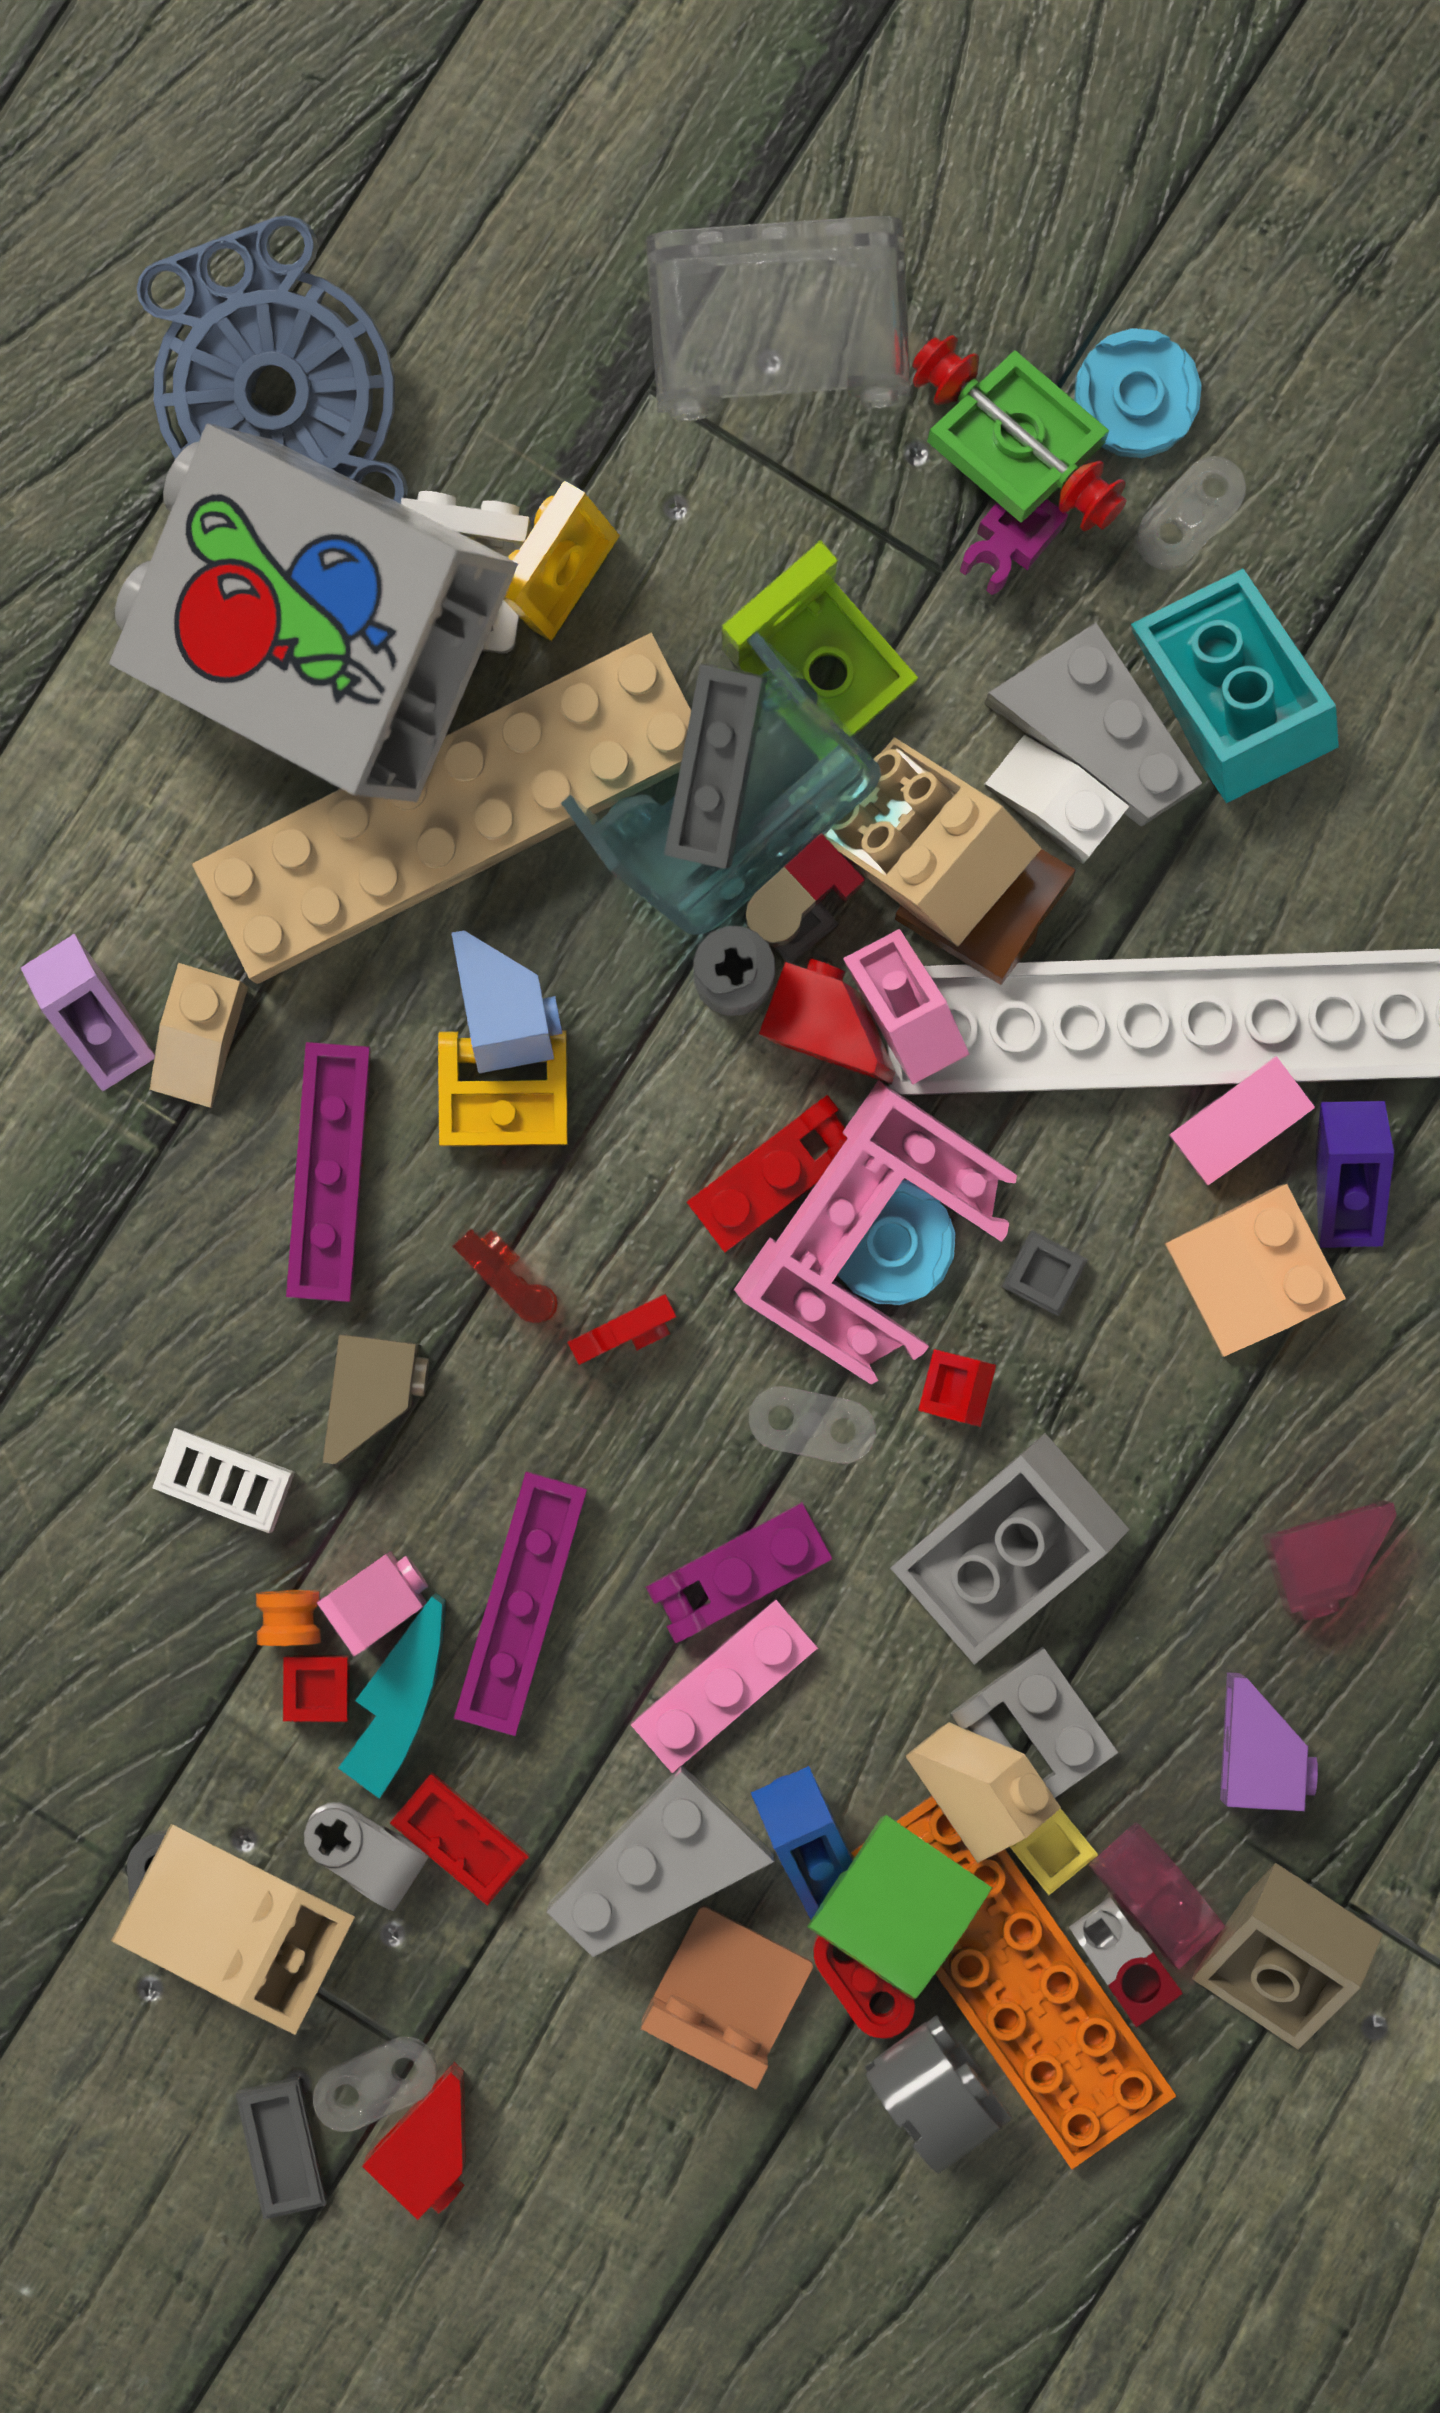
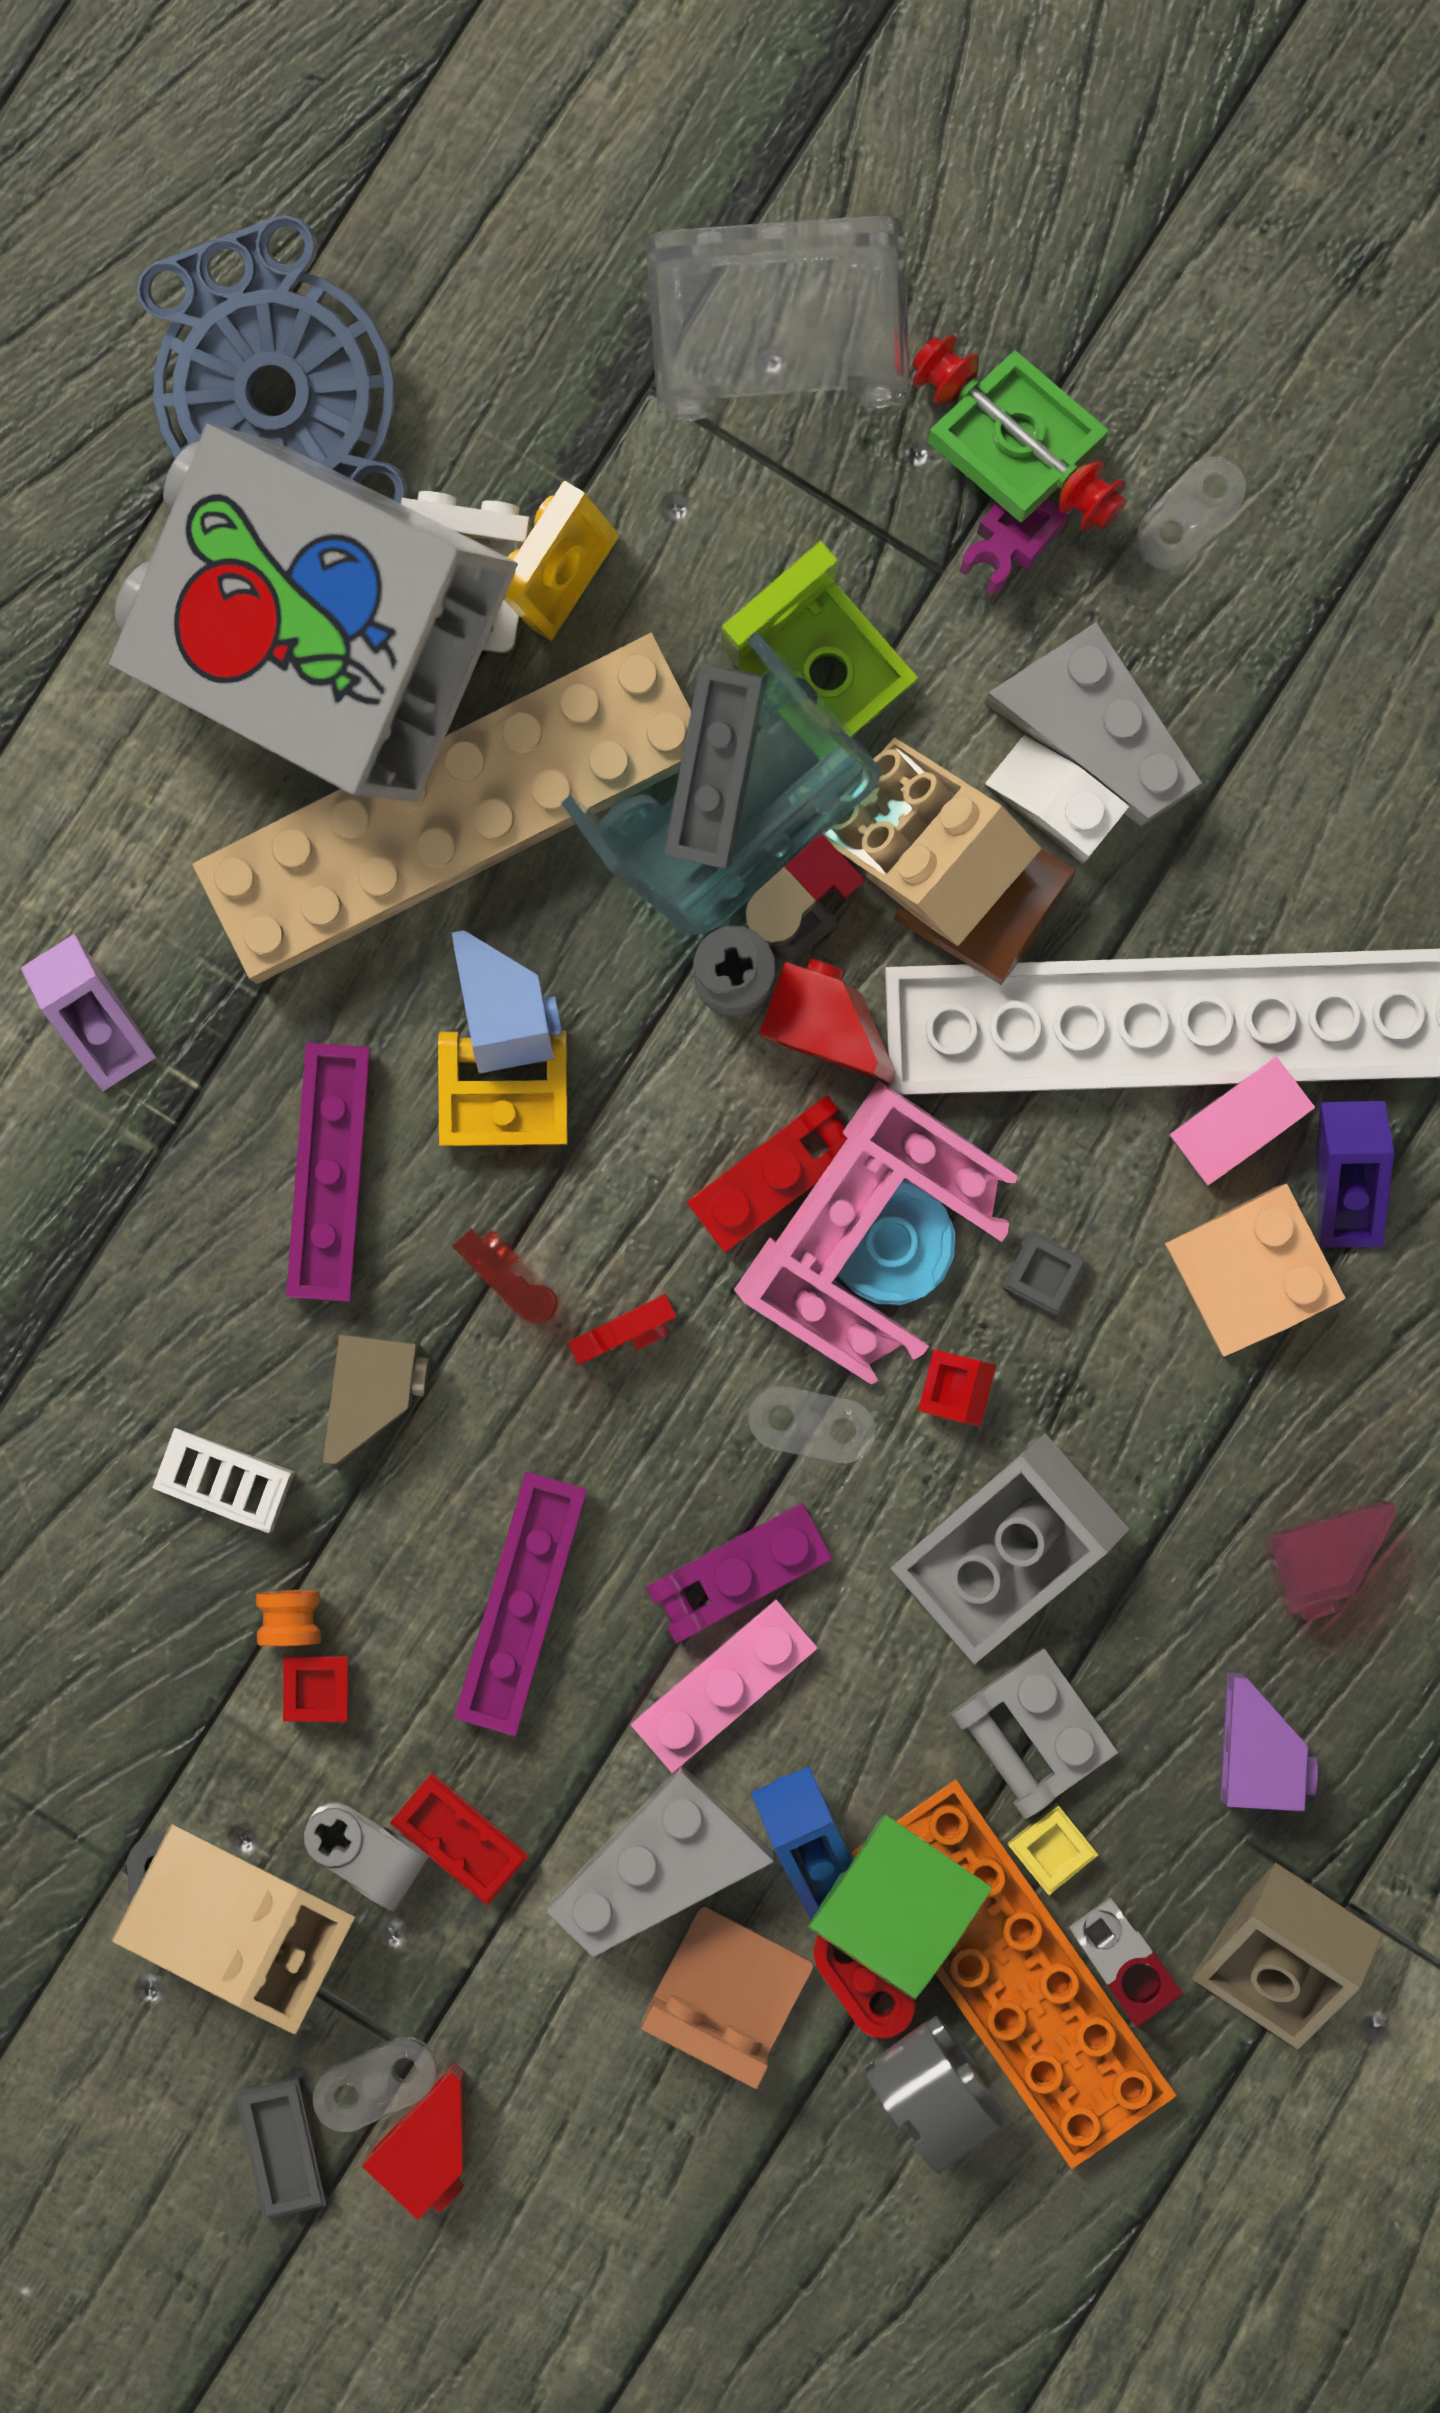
(196, 1034): tan slope -> none
(375, 1601): bright pink slope -> none
(399, 1700): teal slope -> none
(907, 1006): bright pink slope -> none
(982, 1789): tan slope -> none
(1139, 391): medium azure tile -> none
(1157, 1895): clear pink slope -> none
(1237, 685): teal slope -> none

